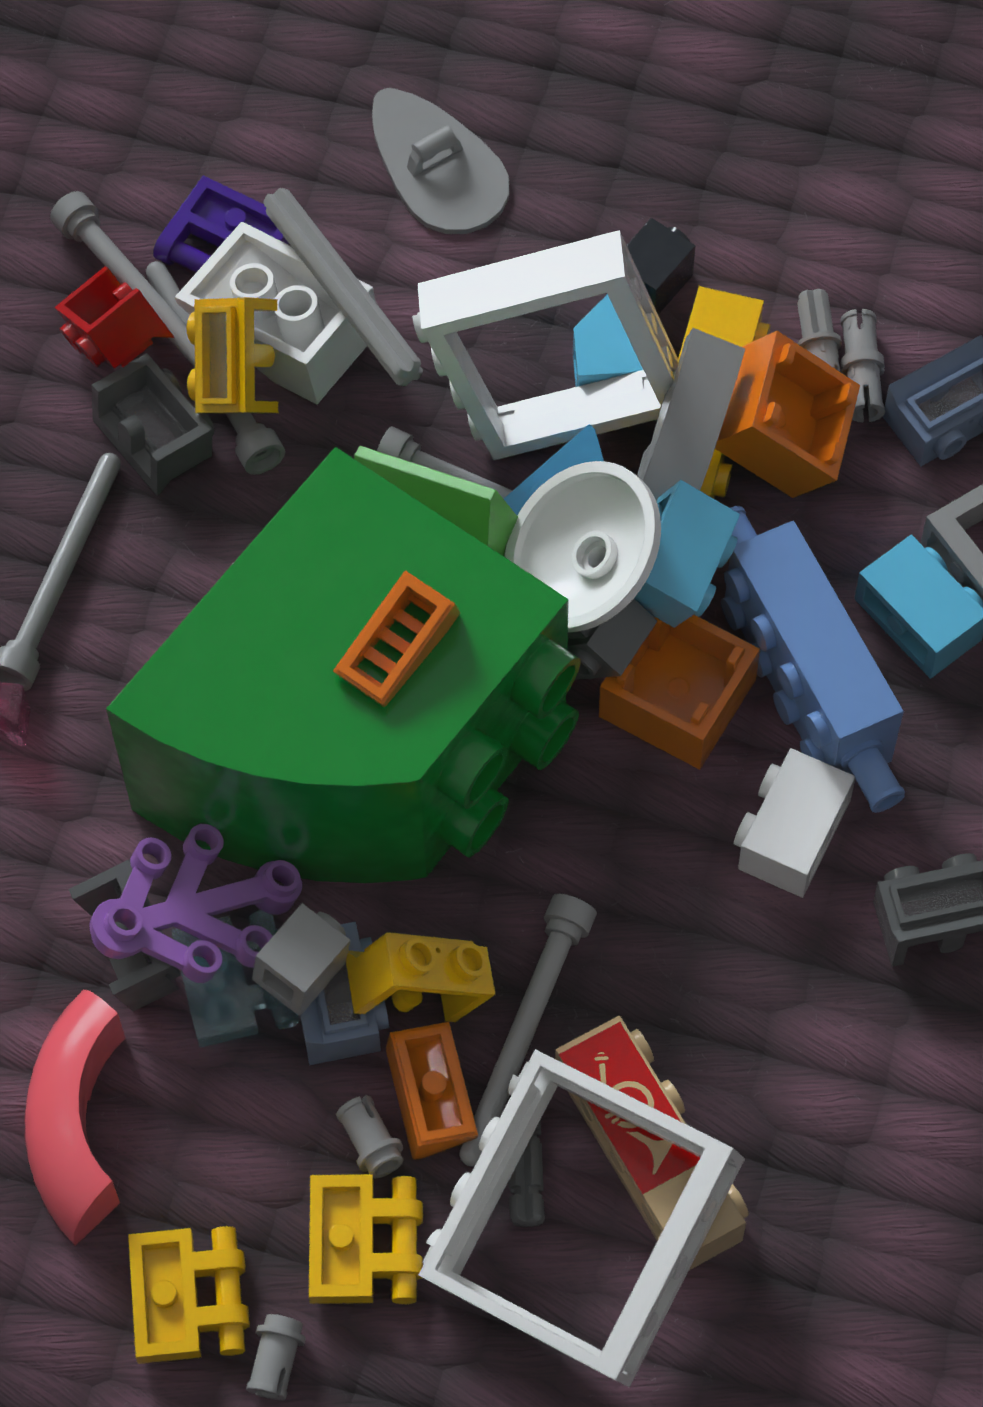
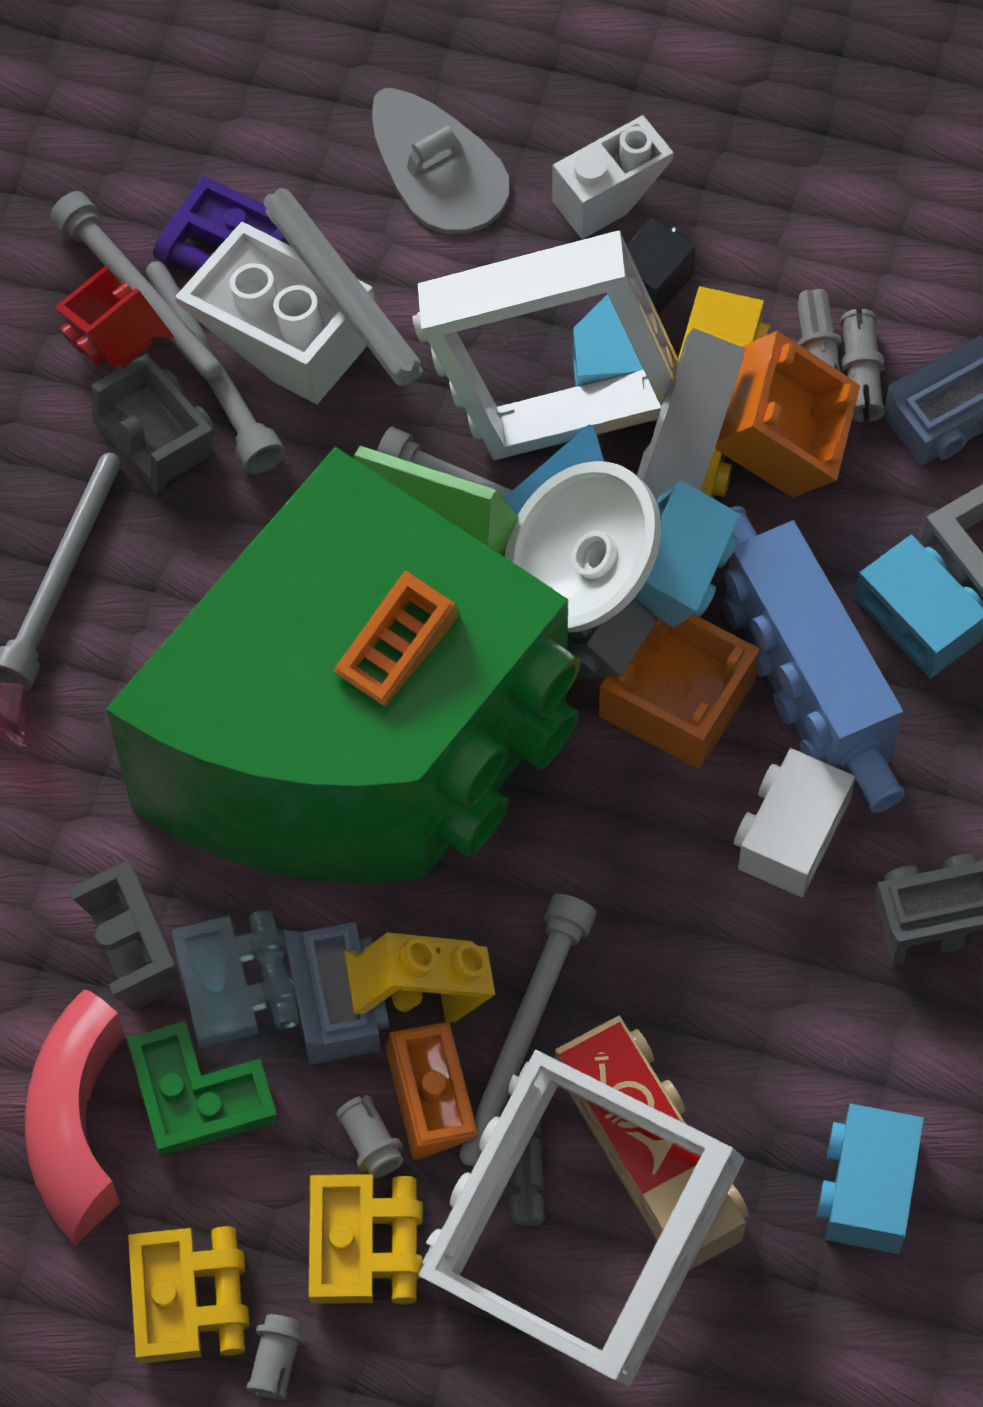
(190, 910): medium lavender plant -> none
(195, 1108): none -> green plate
(227, 355): yellow window -> none
(301, 958): light grey brick -> none
(609, 176): none -> white slope
(872, 1179): none -> medium azure brick

